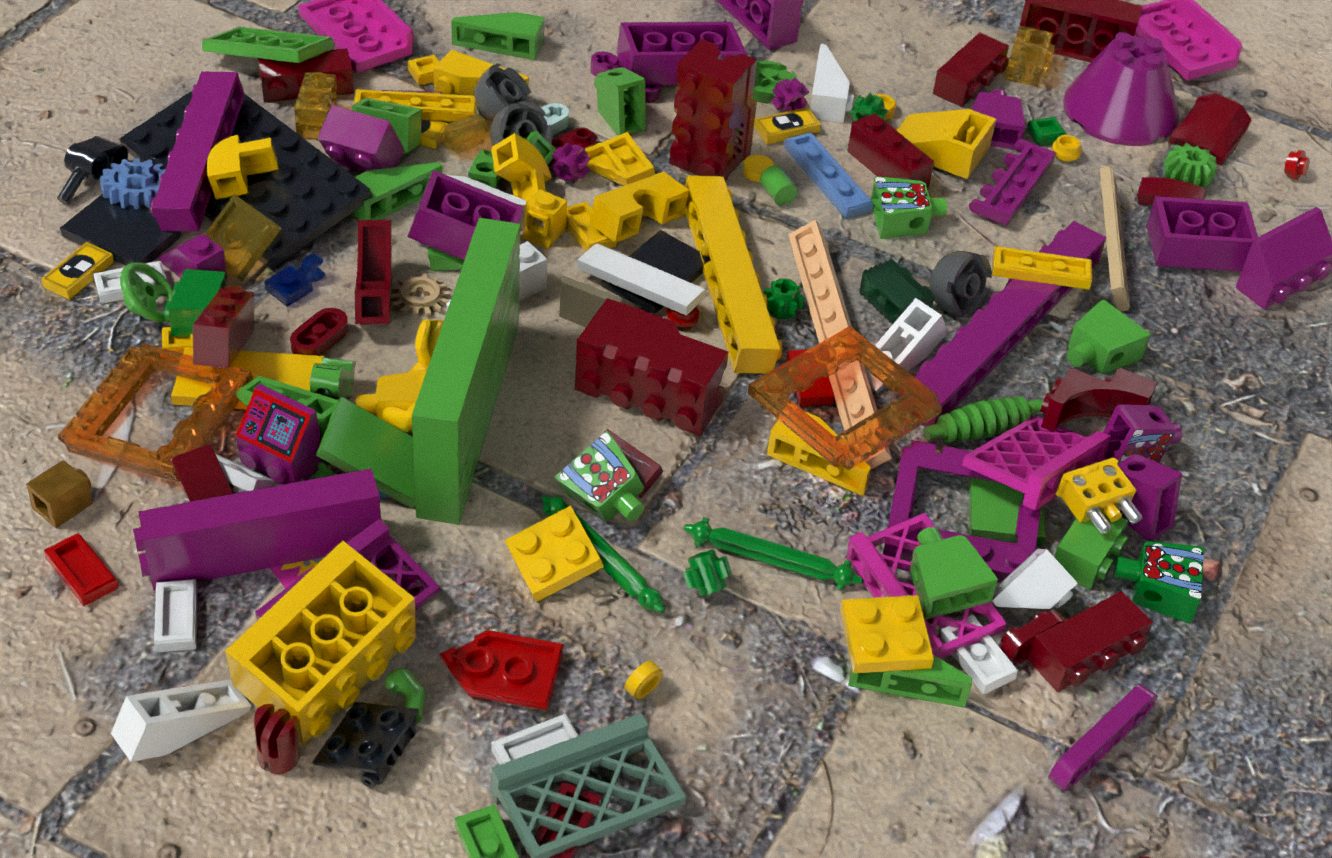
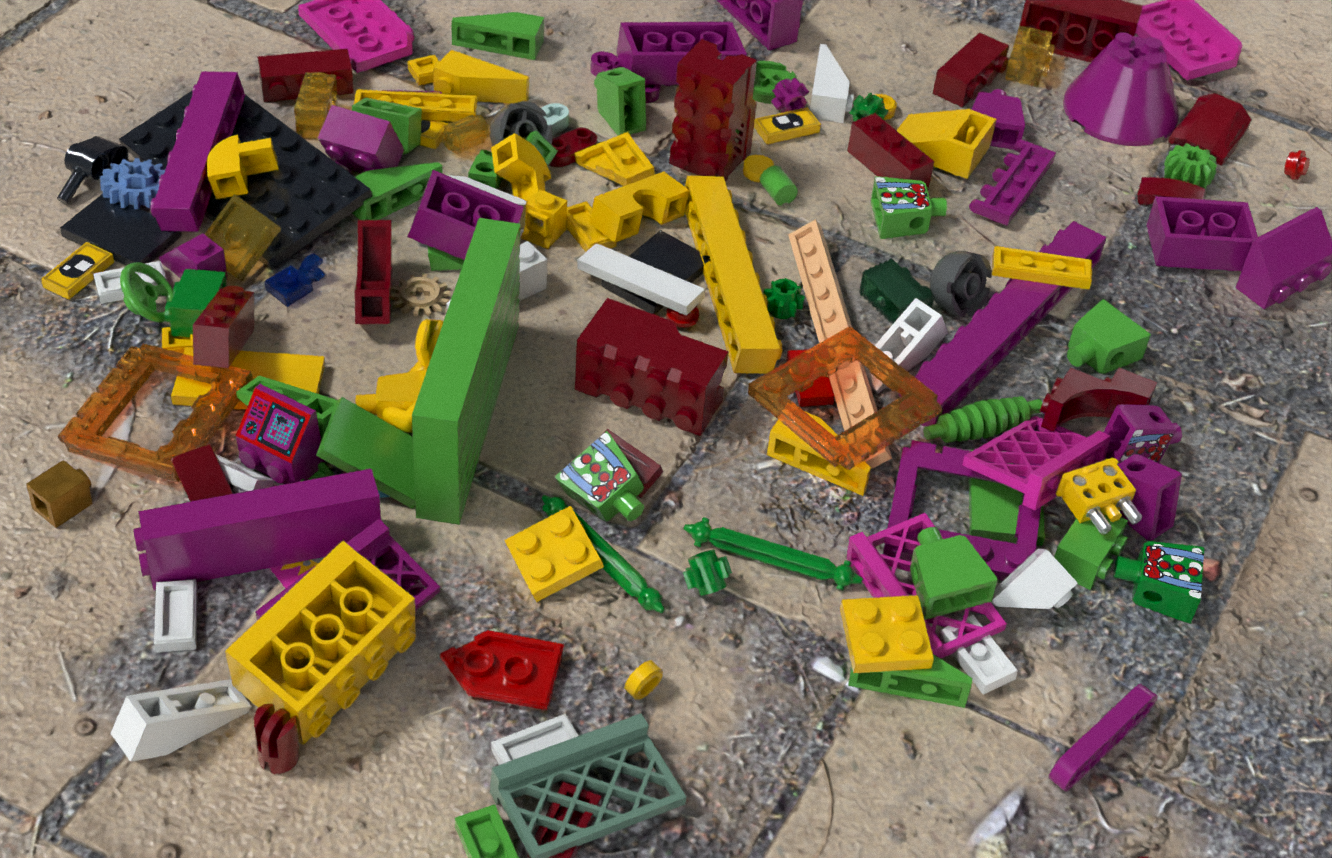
(81, 569): red tile -> none
(268, 44): bright green tile -> none
(319, 332): dark red plate -> none
(333, 377): bright green leg -> none
(369, 740): black hinge -> none
(405, 682): bright green arm -> none
(498, 89): dark grey cylinder -> none
(571, 162): magenta gear -> none
(581, 302): dark tan slope -> none
(828, 175): medium blue tile -> none
(1018, 641): dark red plate -> none
(1045, 130): green tile -> none
(1067, 148): yellow plate -> none
(1090, 641): dark red brick -> none
(1114, 239): tan tile -> none

